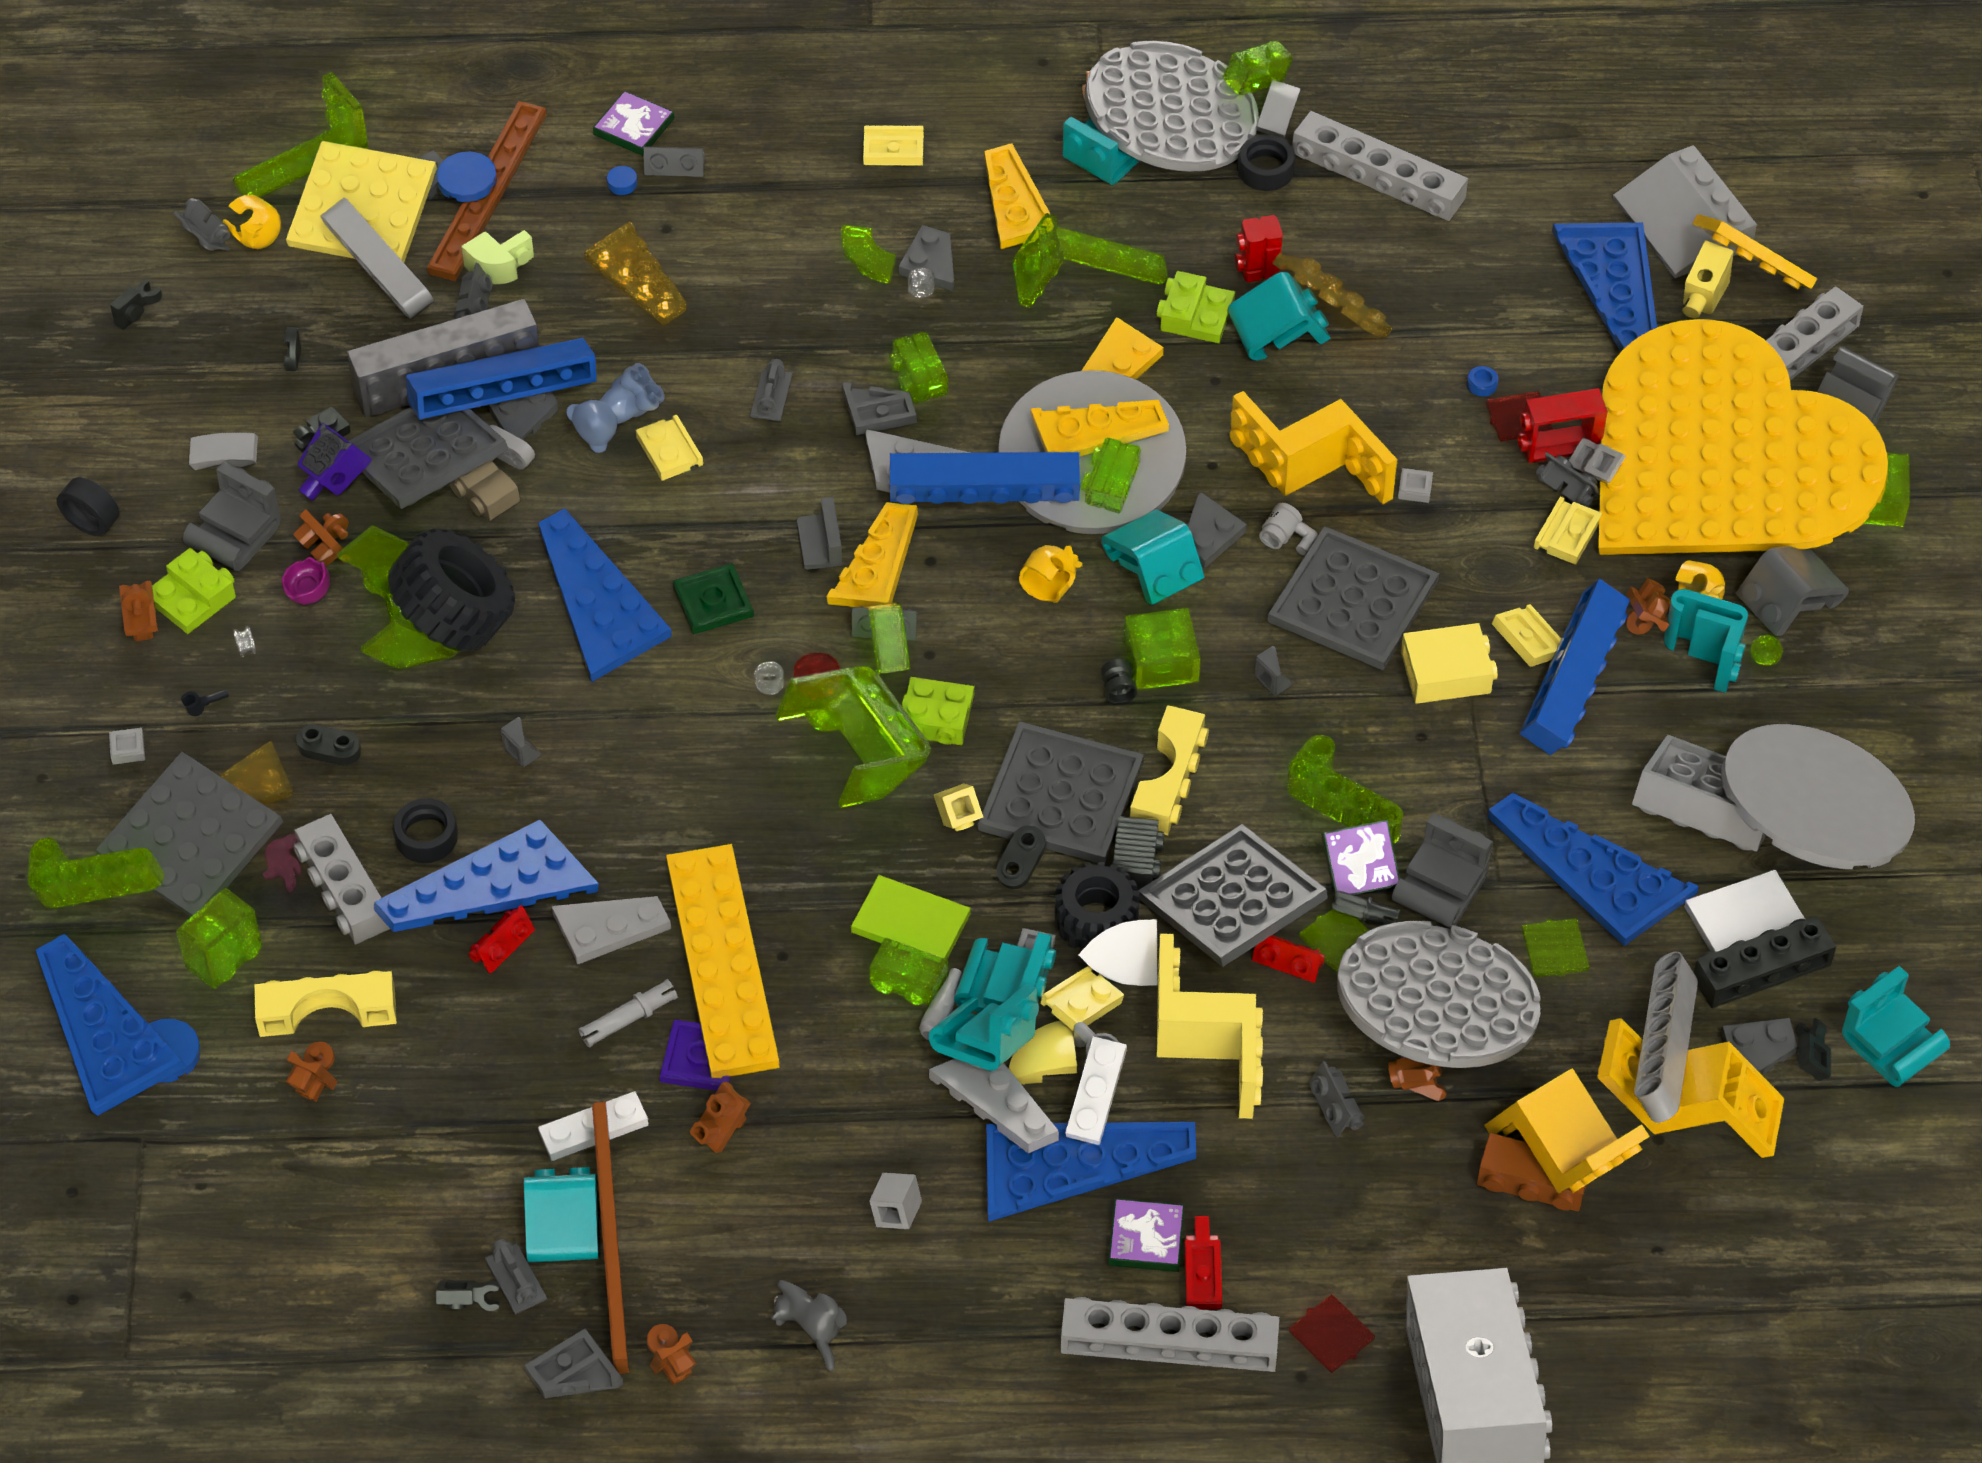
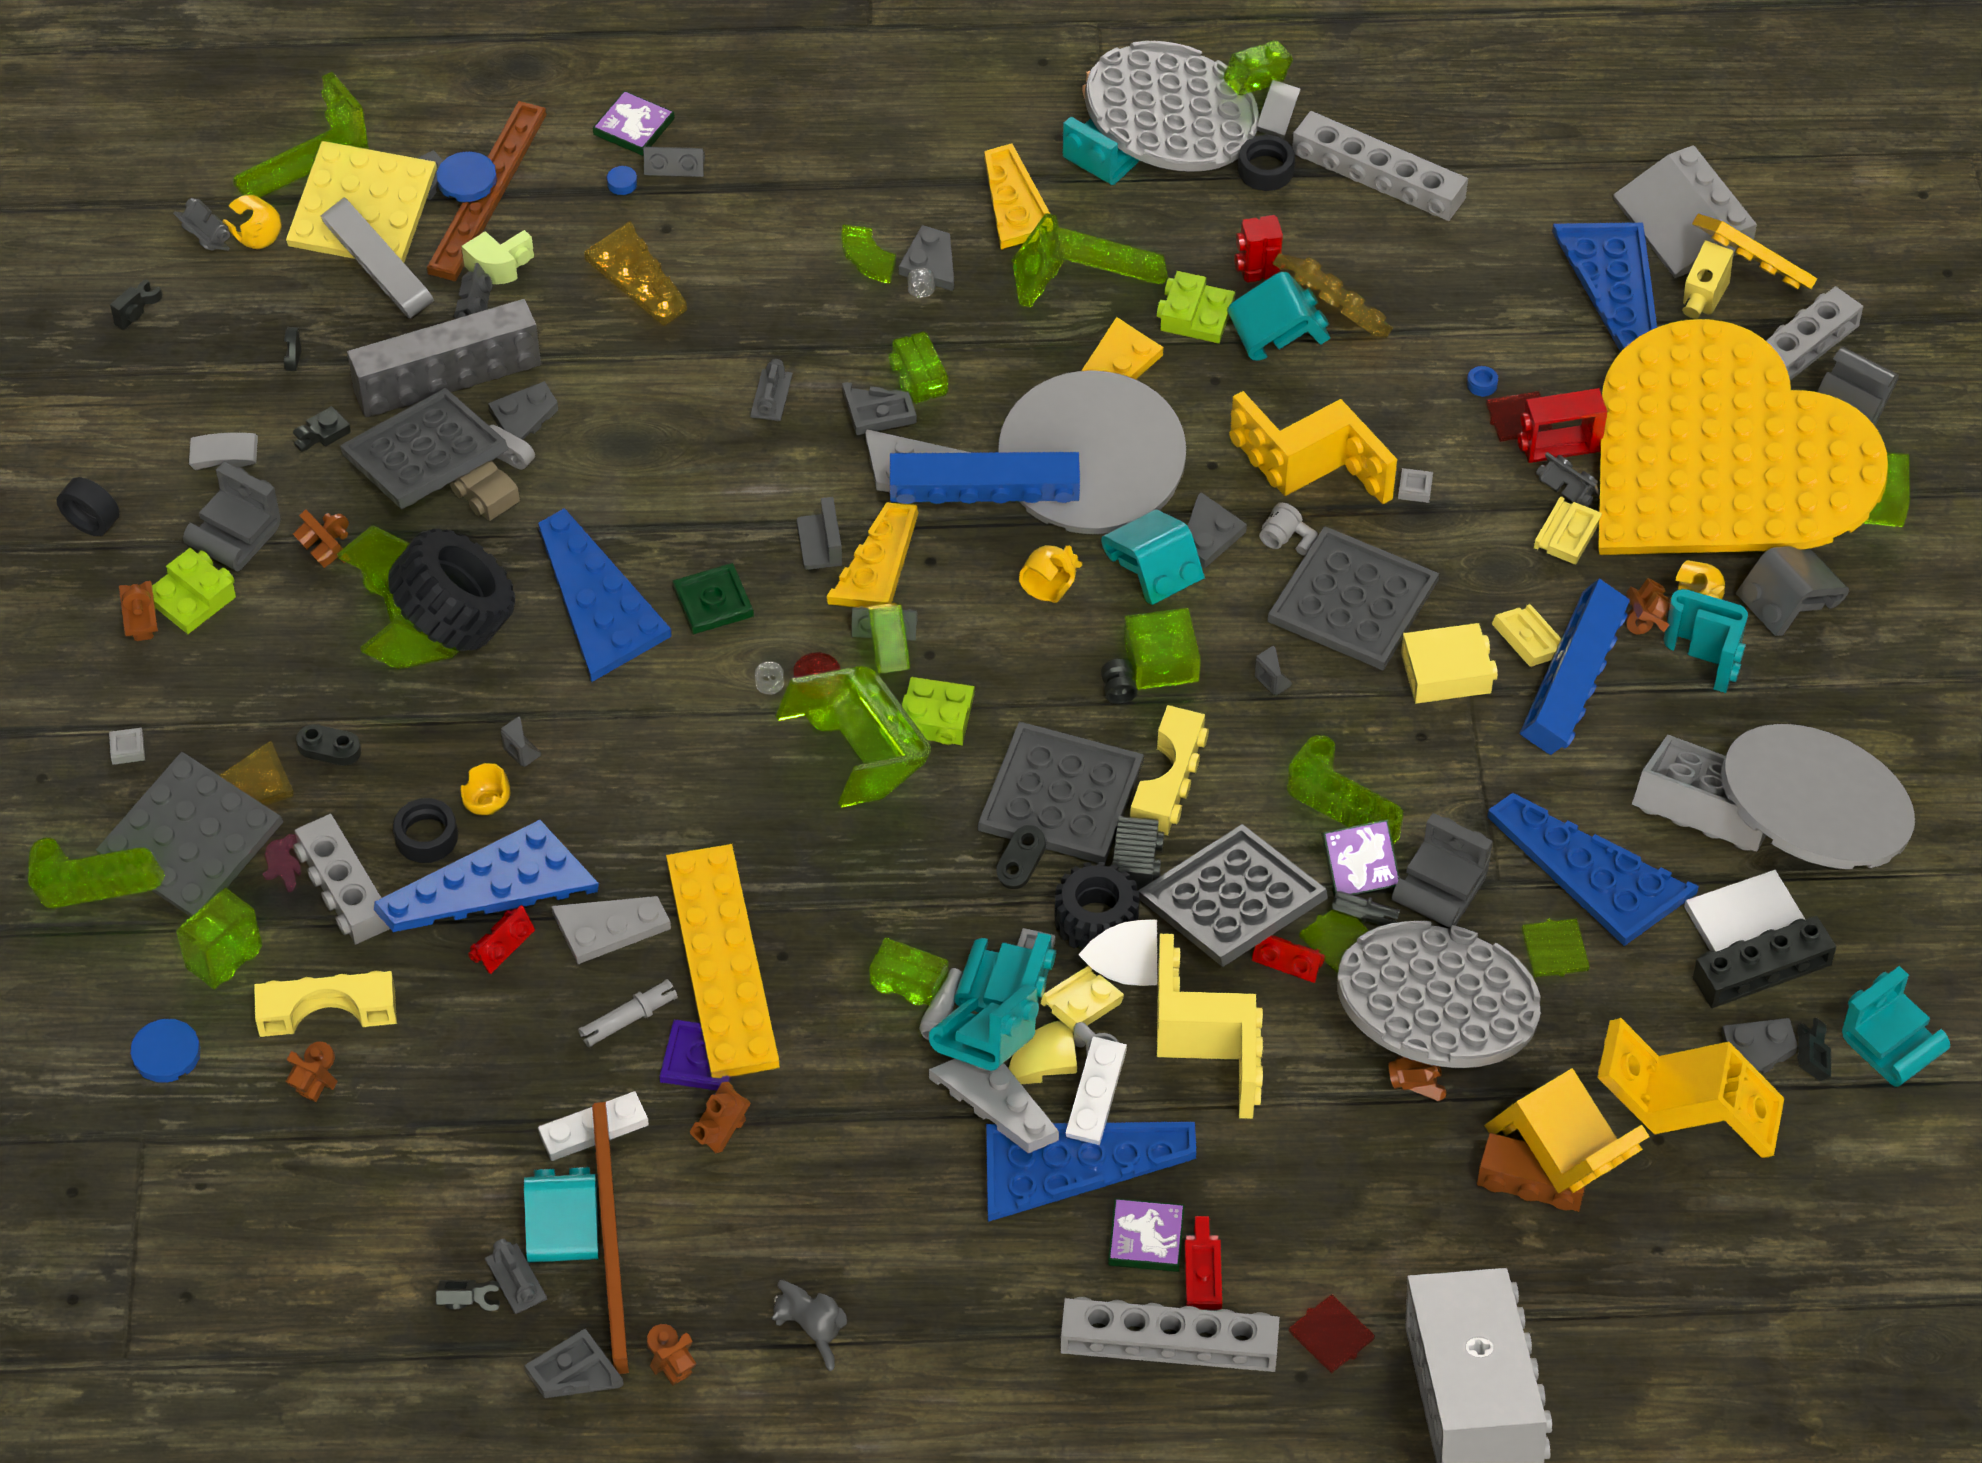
(107, 1037): blue wing -> none
(196, 704): black hand -> none
(244, 641): clear bush -> none
(306, 581): magenta hair -> none
(330, 463): dark purple torso -> none
(486, 789): none -> yellow hair
(501, 378): blue brick -> none
(629, 397): sand blue animal -> none
(669, 447): light yellow plate -> none
(893, 145): light yellow plate -> none
(895, 1200): light grey brick -> none
(910, 917): lime tile -> none
(958, 807): light yellow brick -> none
(1087, 428): yellow wing -> none
(1112, 474): clear neon green brick -> none
(1330, 1090): dark grey hinge -> none
(1596, 460): light grey slope -> none
(1666, 1037): light grey beam -> none
(1768, 644): clear neon green plate -> none

